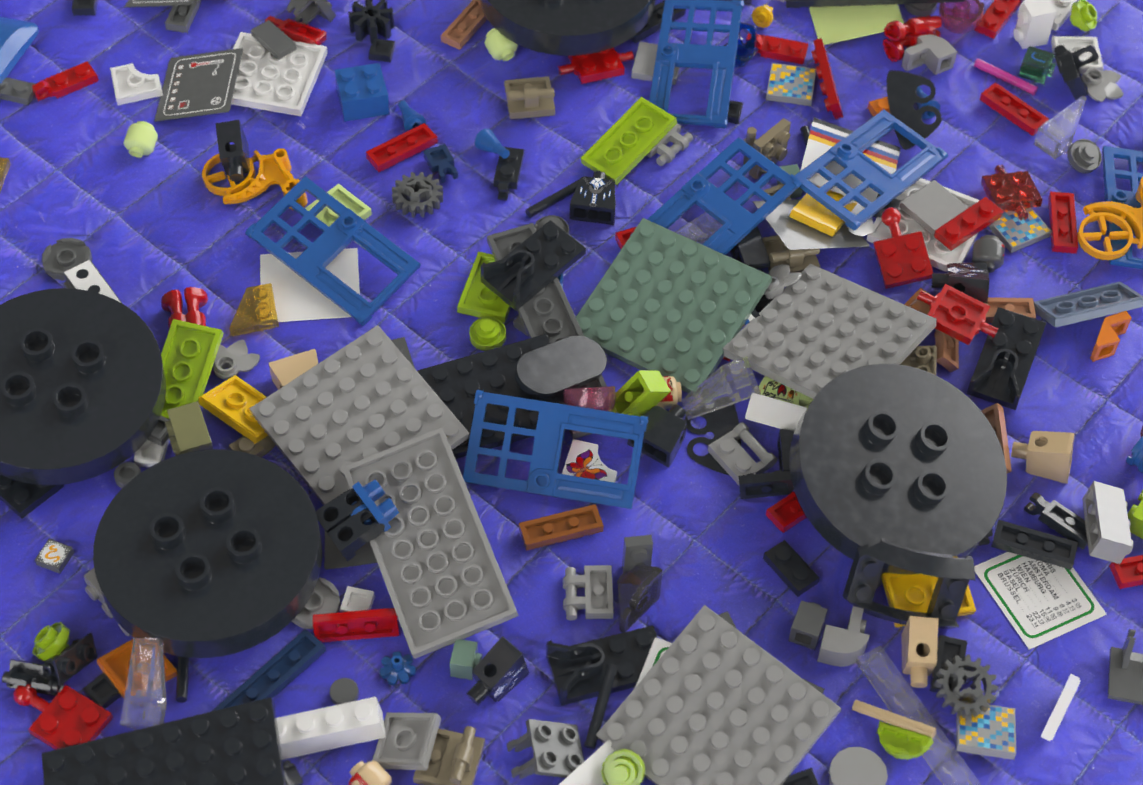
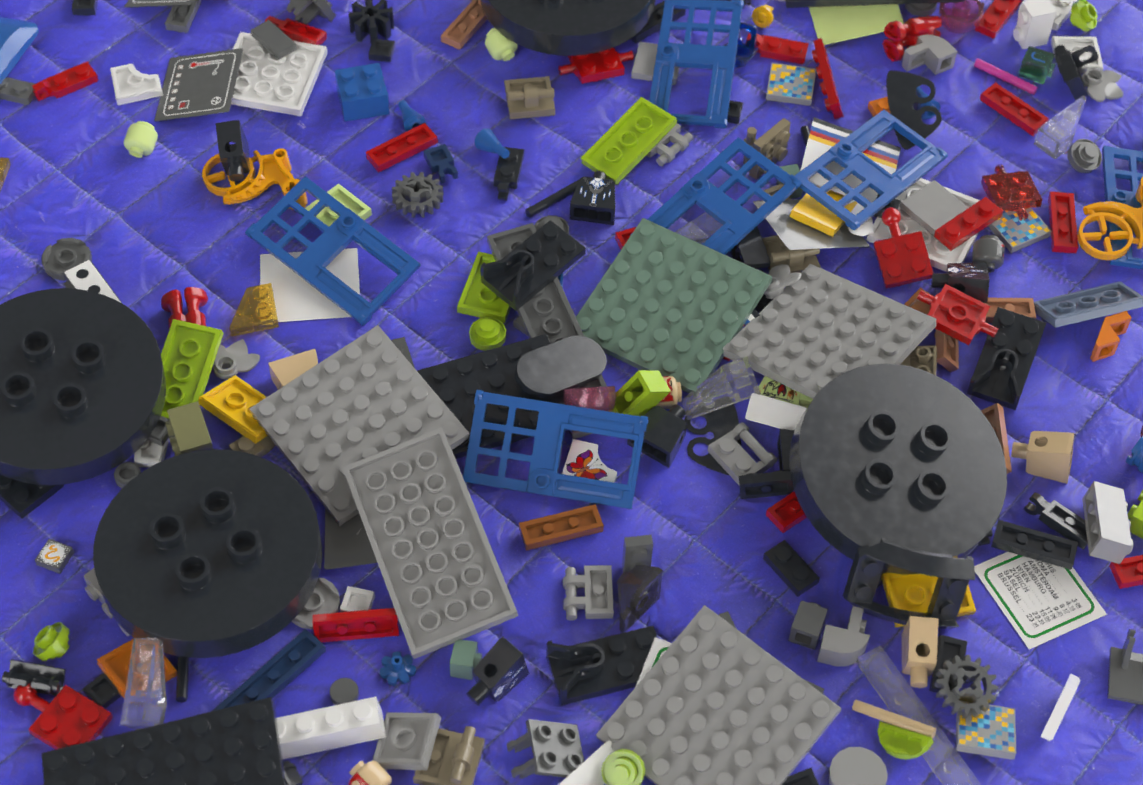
(71, 659): black hinge -> none
(354, 517): black hips -> none
(601, 705): black bar -> none

